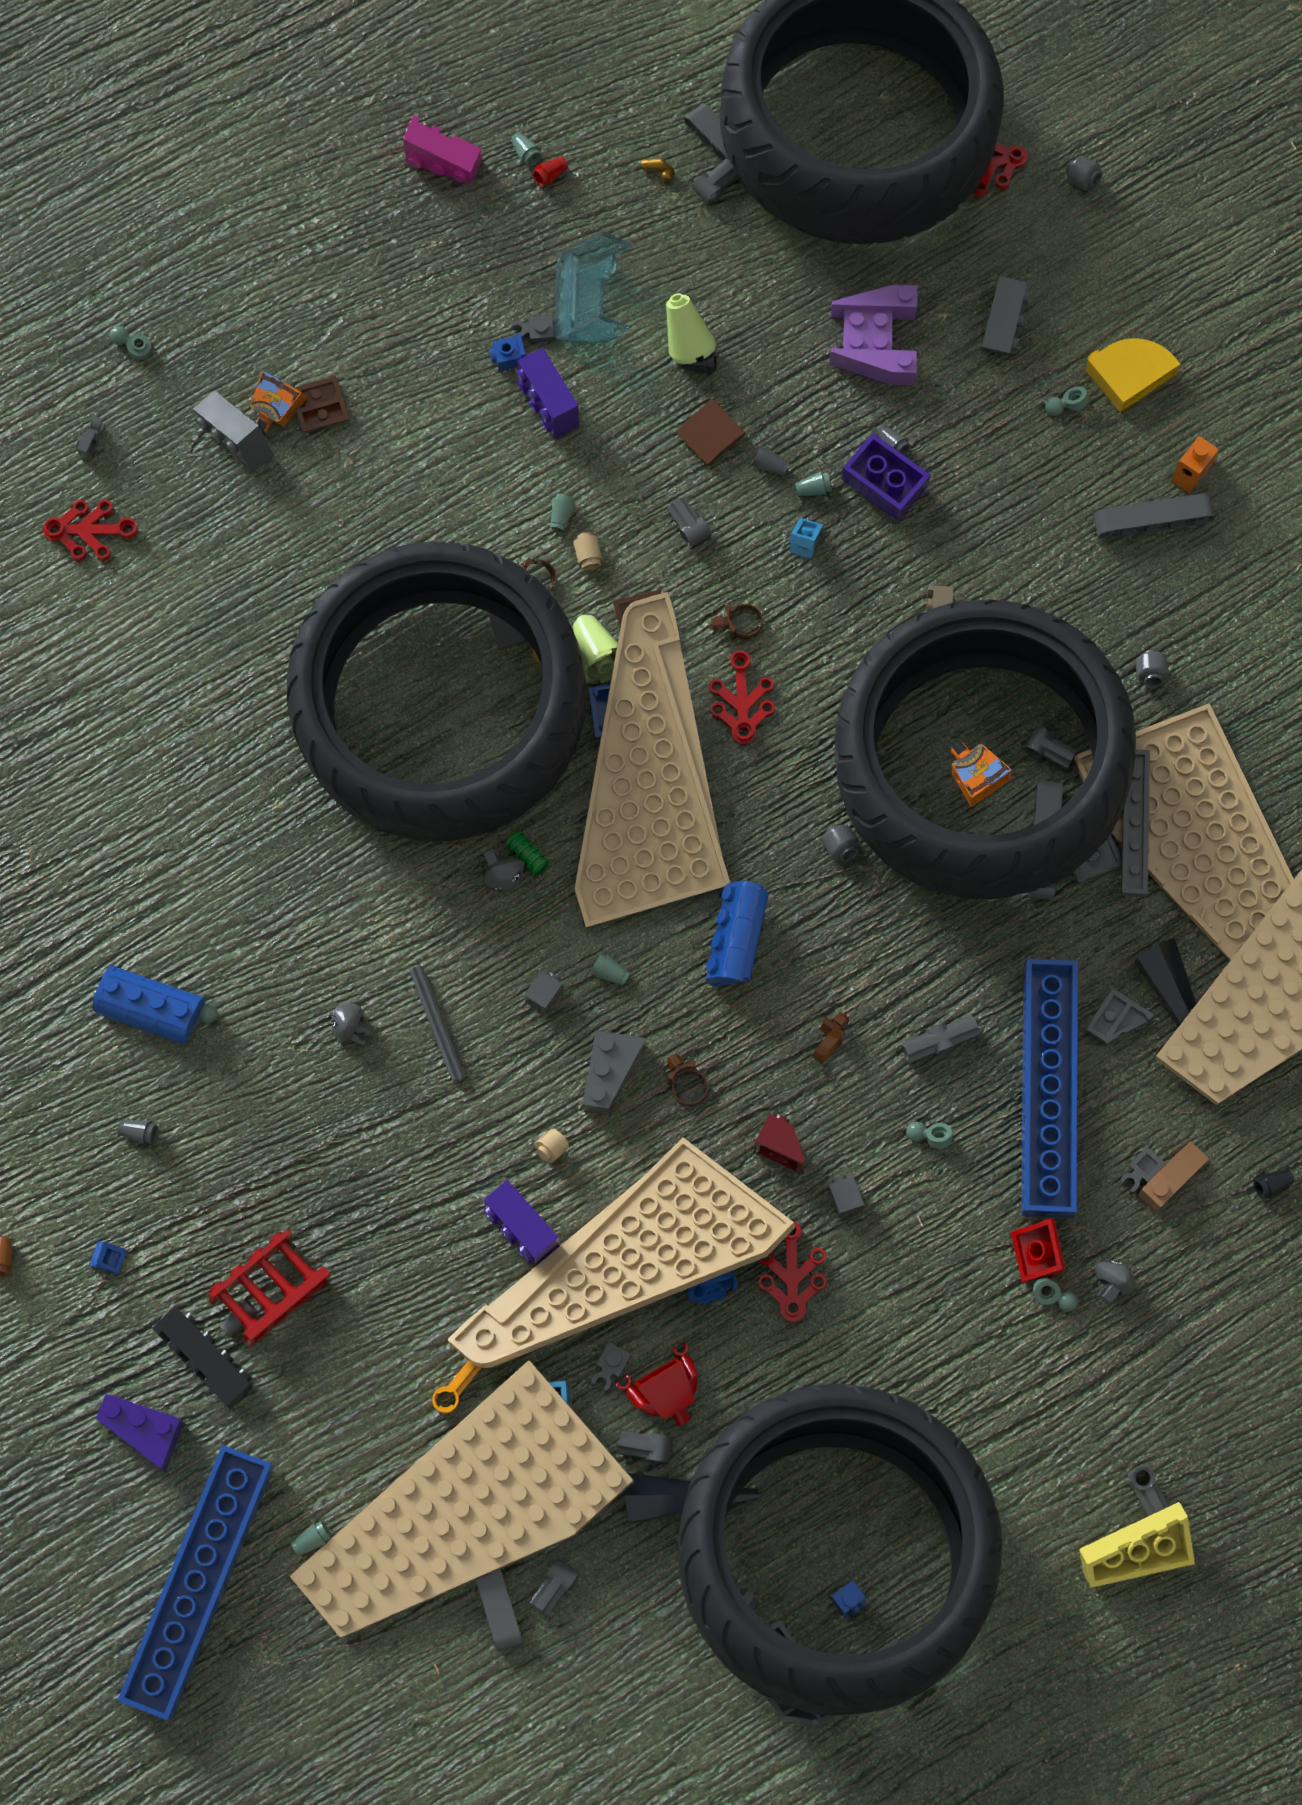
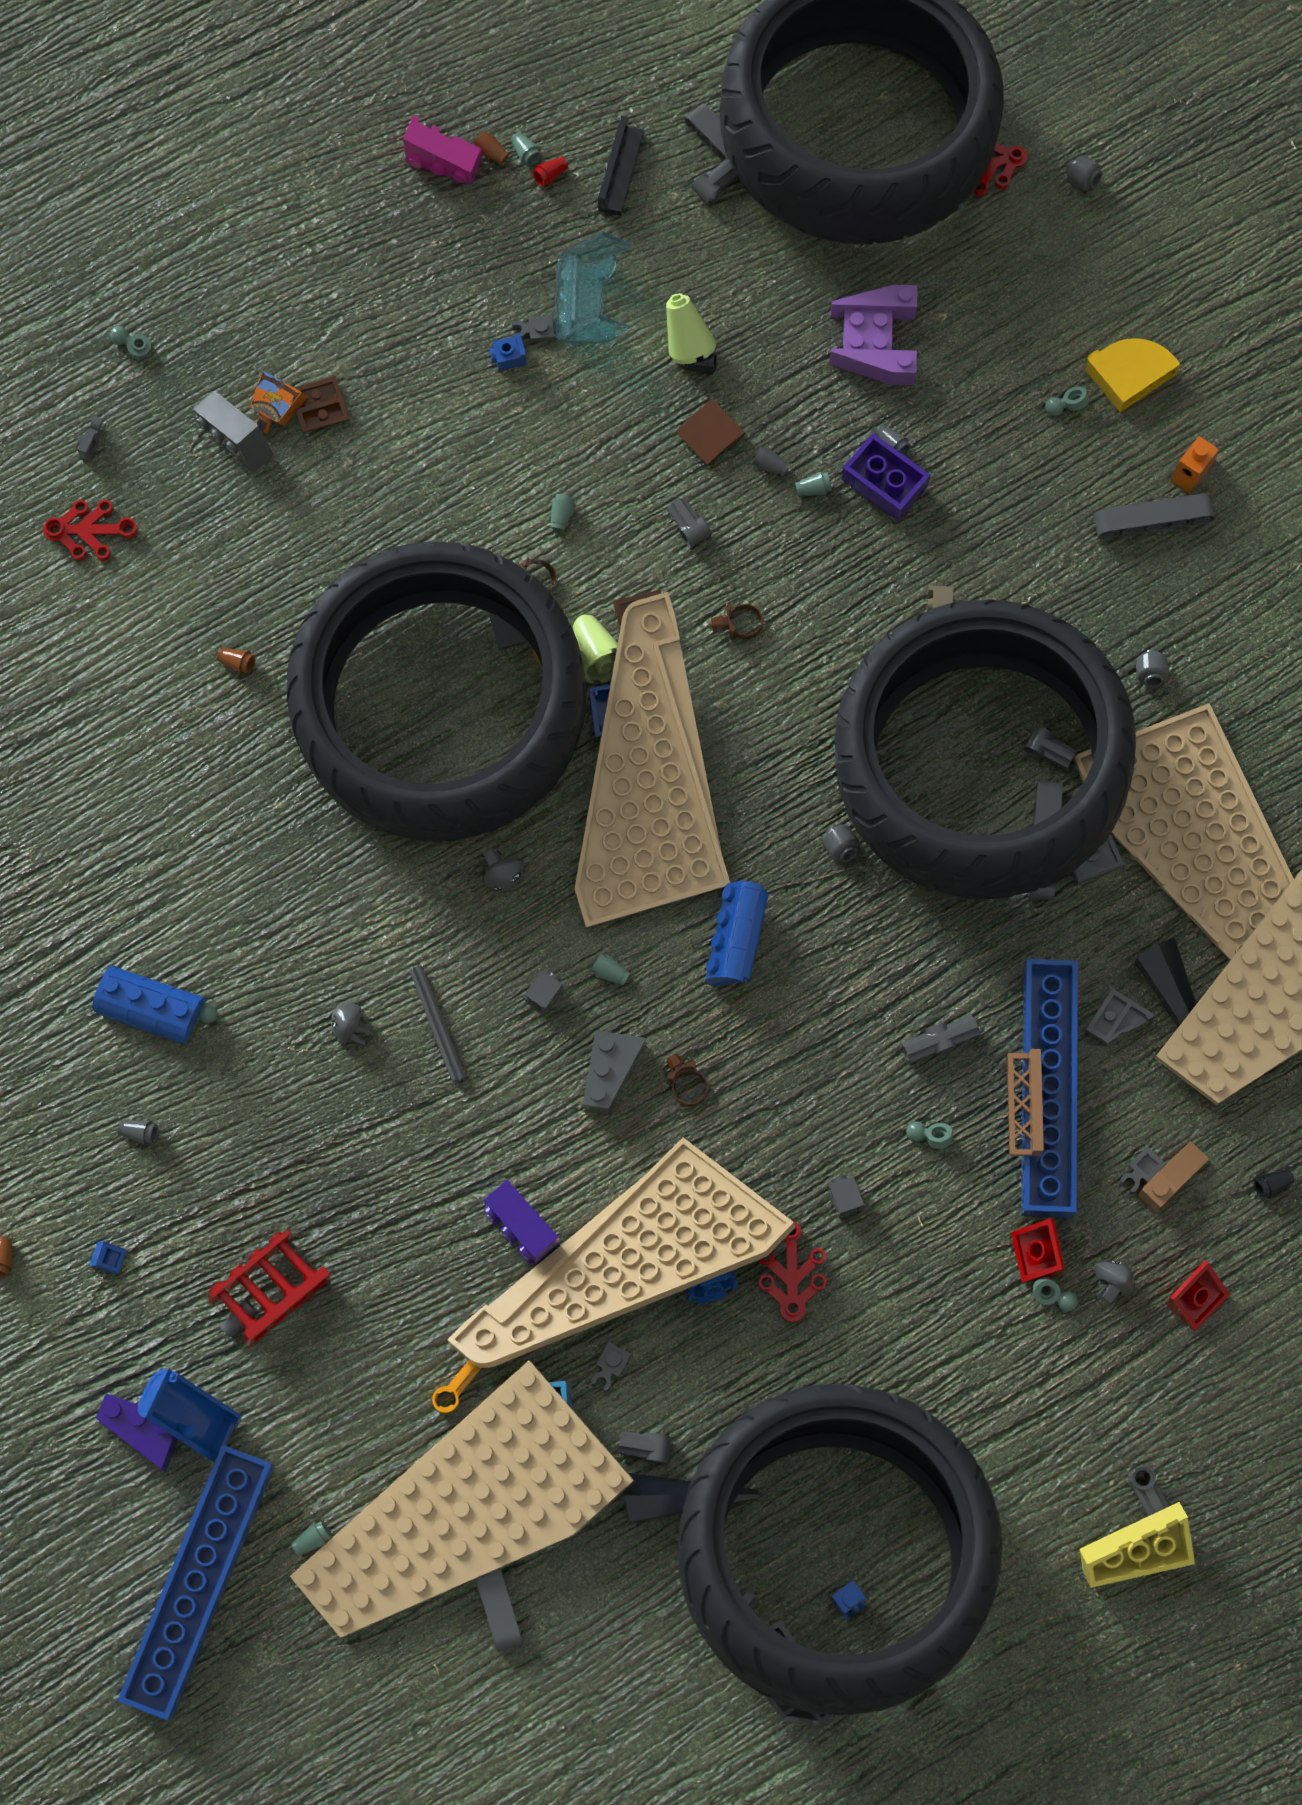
(187, 1413): none -> blue container
(202, 1357): black wedge -> none
(238, 660): none -> dark orange cone
(491, 148): none -> dark orange cone
(525, 851): green piece -> none
(547, 393): dark purple brick -> none
(551, 1145): tan plate -> none
(557, 1582): dark grey piece -> none
(588, 551): tan brick -> none
(620, 168): none -> black fence
(659, 164): pearl gold arm -> none
(666, 1389): red torso -> none
(742, 702): red plant -> none
(779, 1143): dark red slope -> none
(805, 537): dark azure slope -> none
(834, 1032): reddish brown piece -> none
(978, 772): torso -> none
(1005, 316): dark grey wedge -> none
(1035, 1103): none -> medium nougat fence
(1136, 830): dark grey plate -> none
(1198, 1296): none -> red slope

